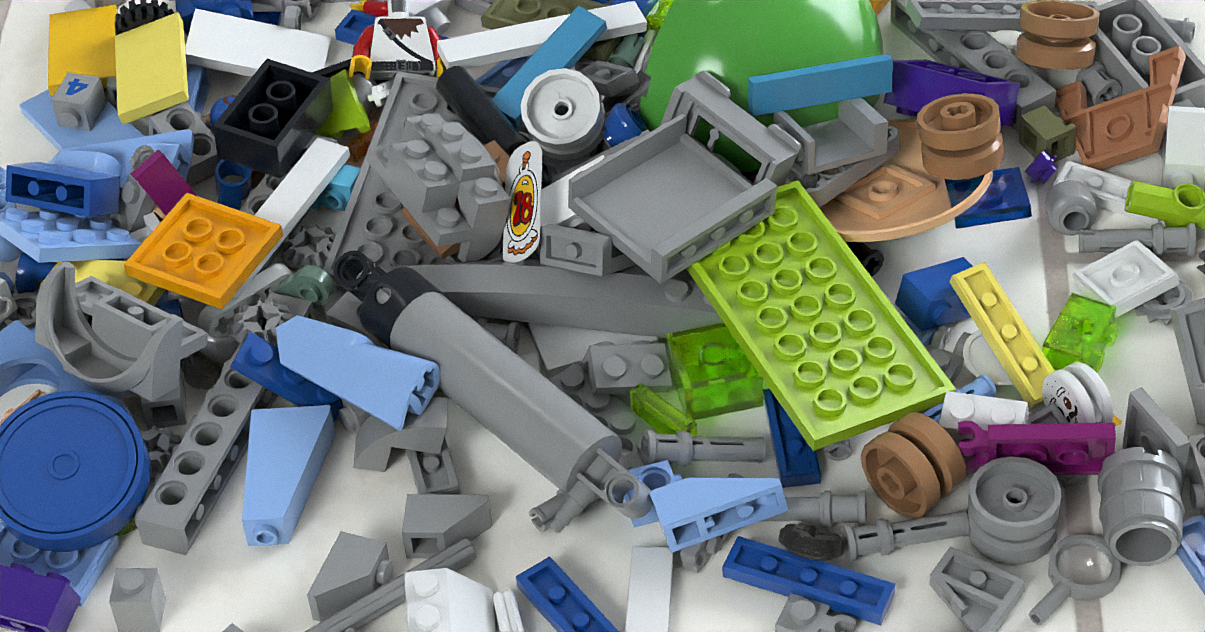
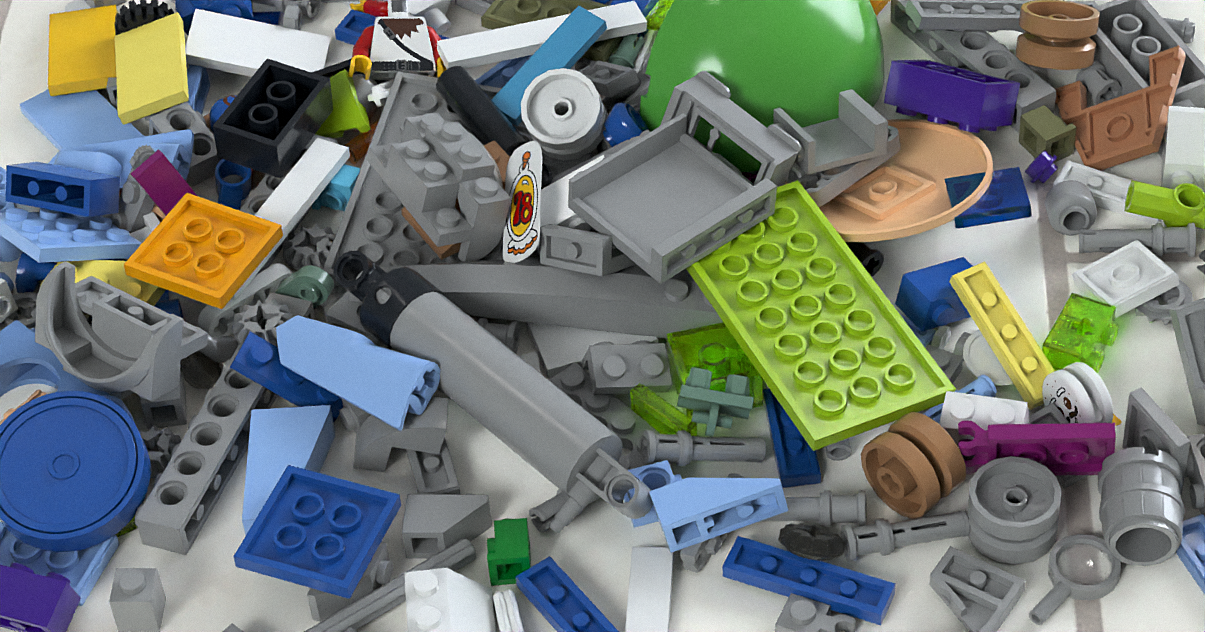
(79, 101): light grey brick -> none
(318, 531): none -> blue plate
(508, 551): none -> green brick
(732, 402): none -> sand green hips
(820, 84): dark azure tile -> none
(960, 136): medium nougat wheel -> none

